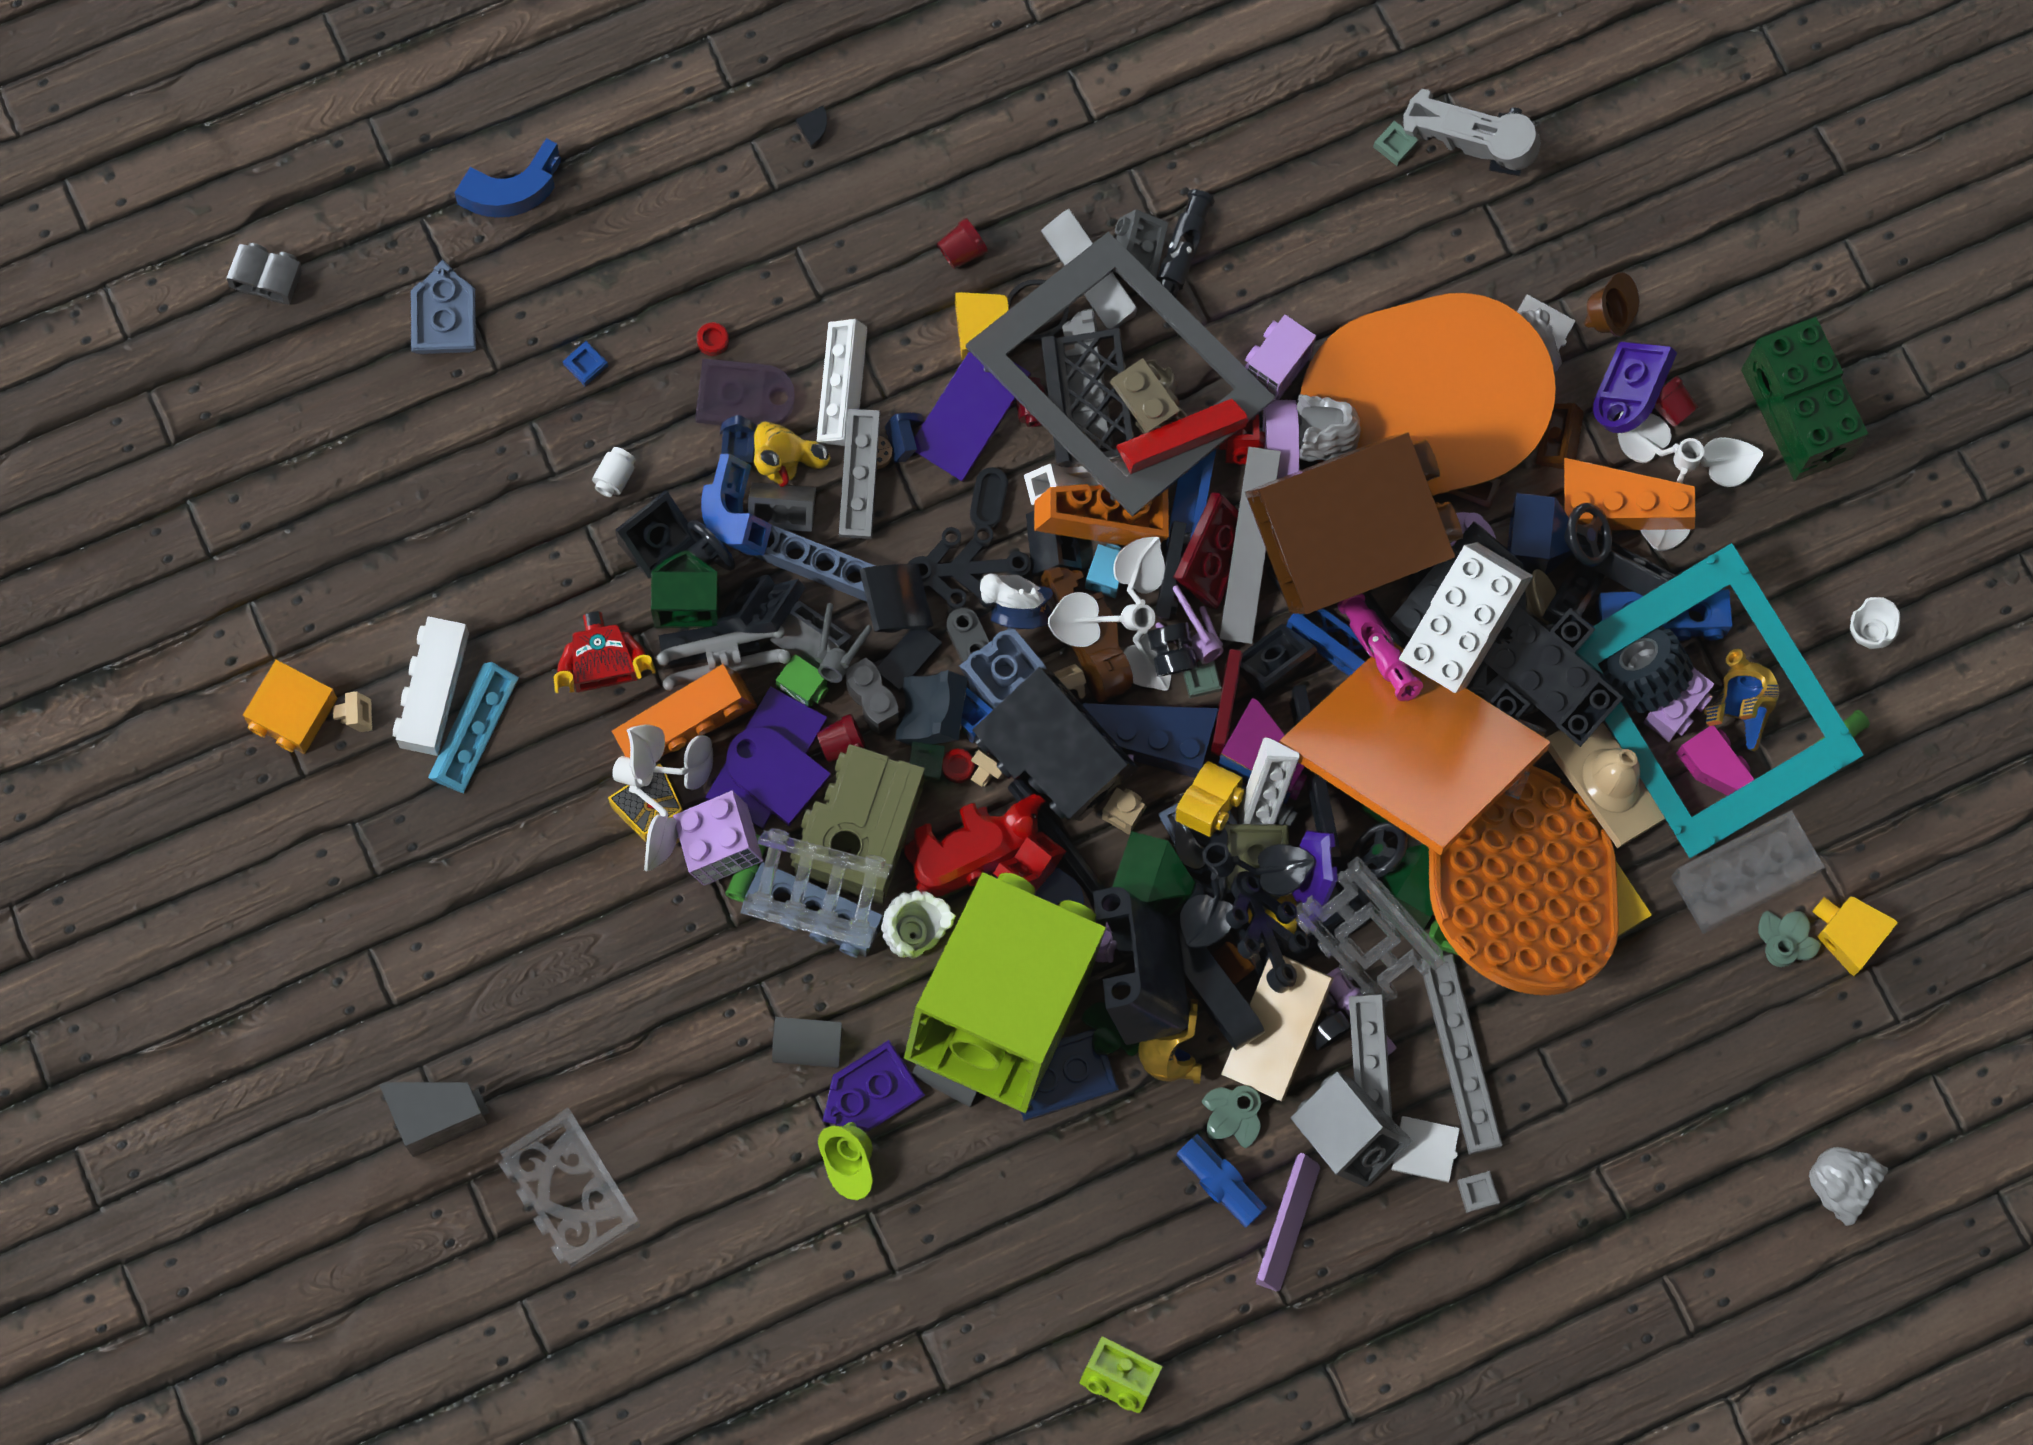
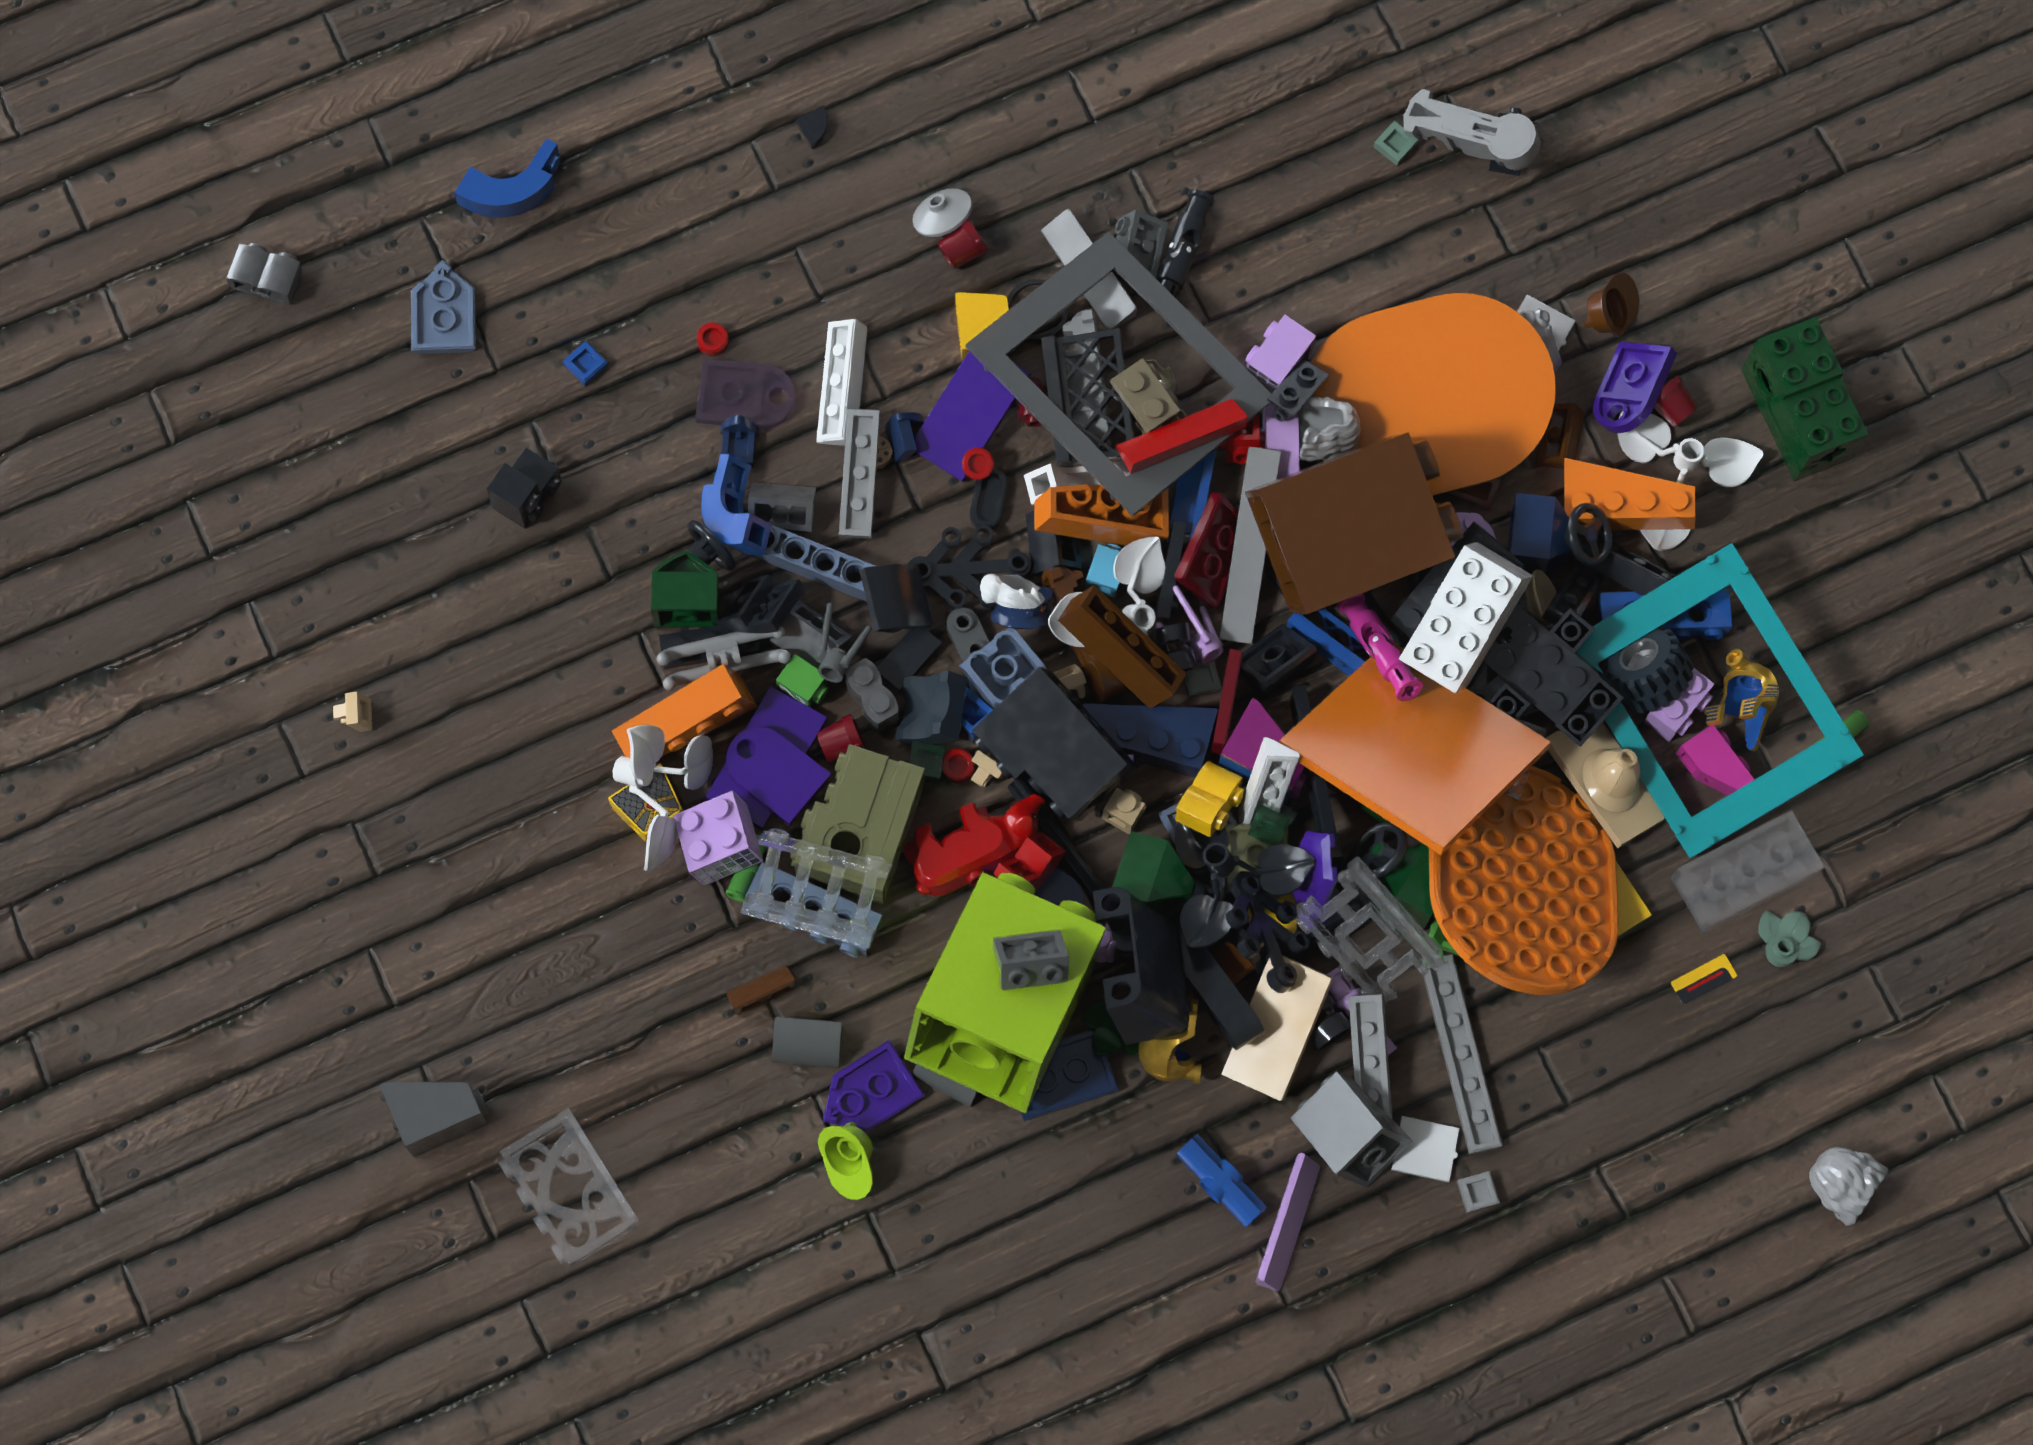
(289, 707): light orange piece -> none
(431, 686): white brick -> none
(473, 727): medium azure slope -> none
(522, 489): none -> black brick
(600, 657): torso -> none
(614, 472): white brick -> none
(654, 533): black slope -> none
(761, 990): none -> reddish brown slope
(780, 451): yellow head -> none
(917, 915): white hair -> none
(942, 212): none -> light grey dish
(977, 463): none -> red tile
(1031, 959): none -> dark grey bracket
(1120, 1375): lime bracket -> none
(1122, 647): none -> reddish brown brick
(1230, 1118): sand green plate -> none
(1268, 826): none -> clear green plate
(1296, 390): none -> black hinge
(1703, 979): none -> sticker
(1852, 931): yellow torso -> none
(1875, 623): white hair -> none

